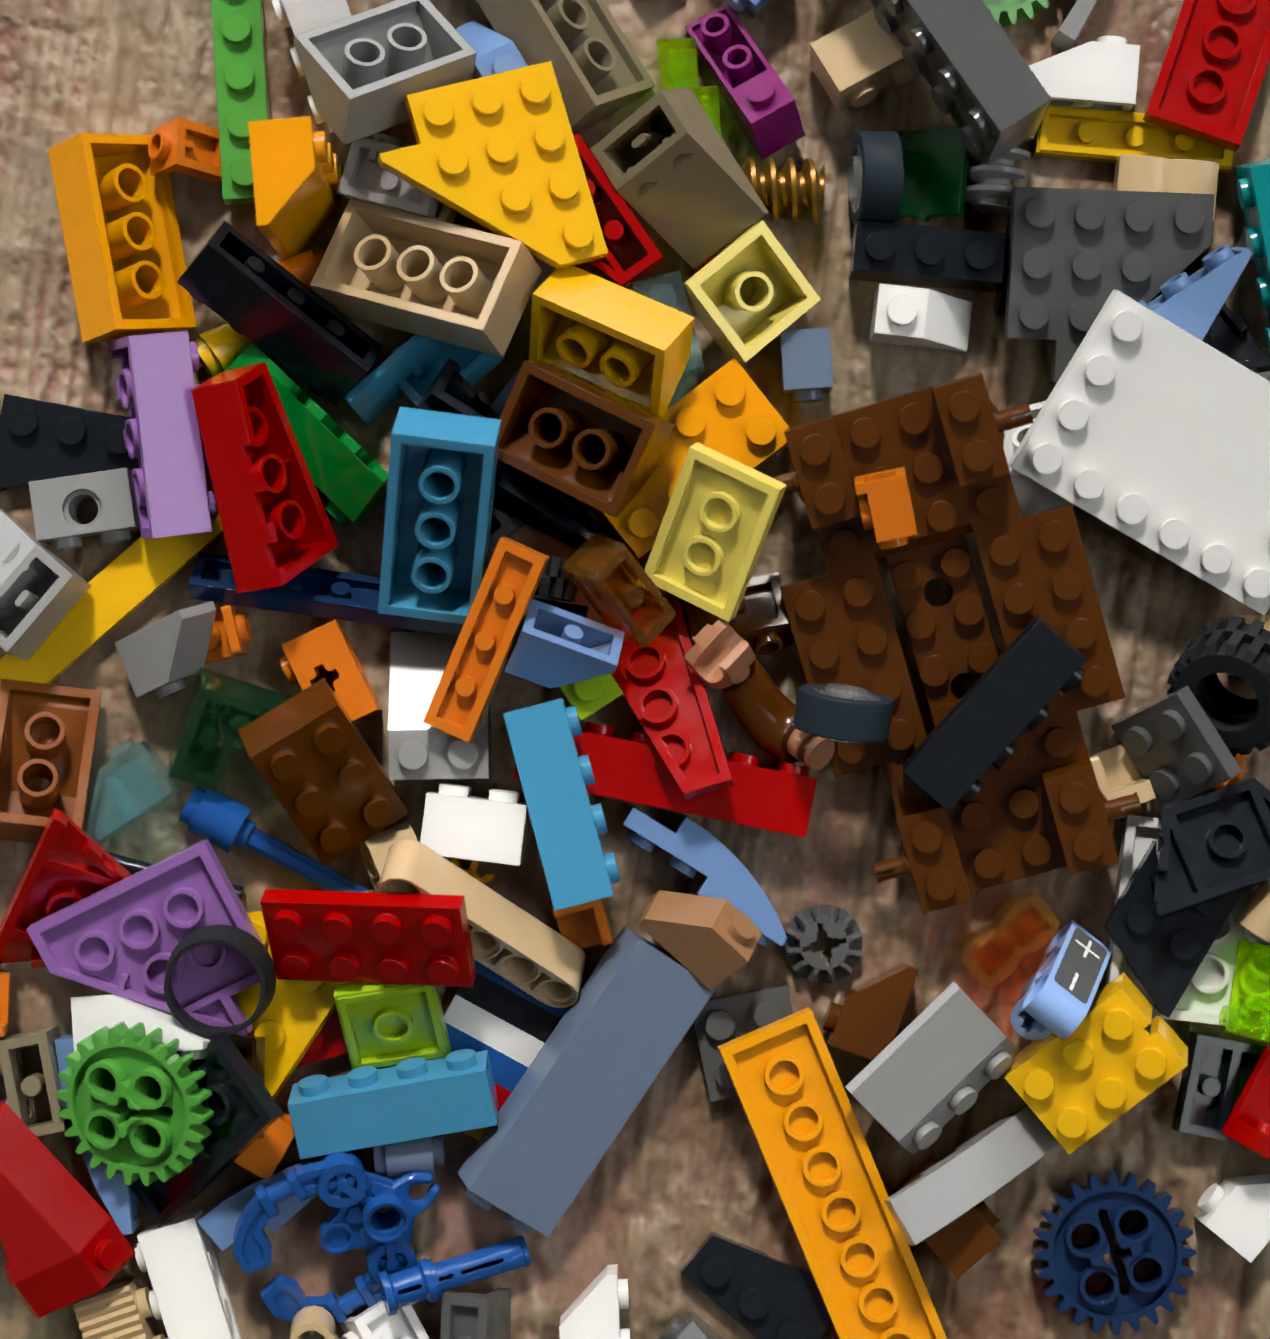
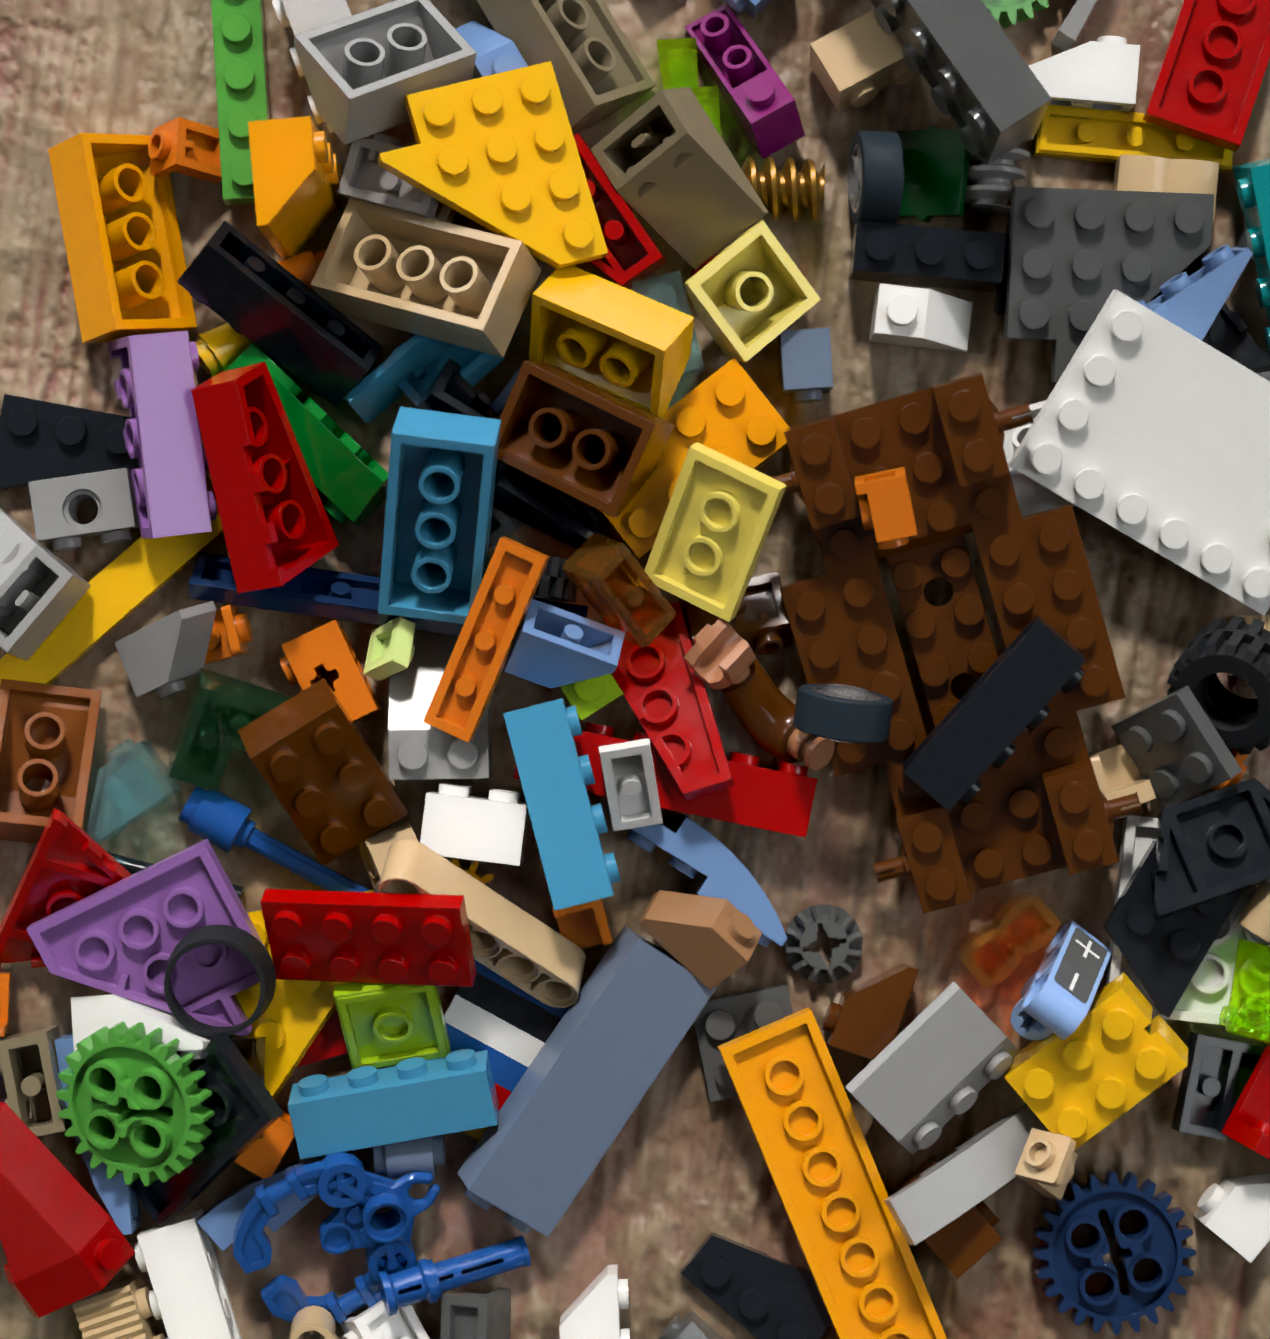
(390, 649): none -> yellowish green plate
(630, 784): none -> white slope
(1047, 1162): none -> tan bracket

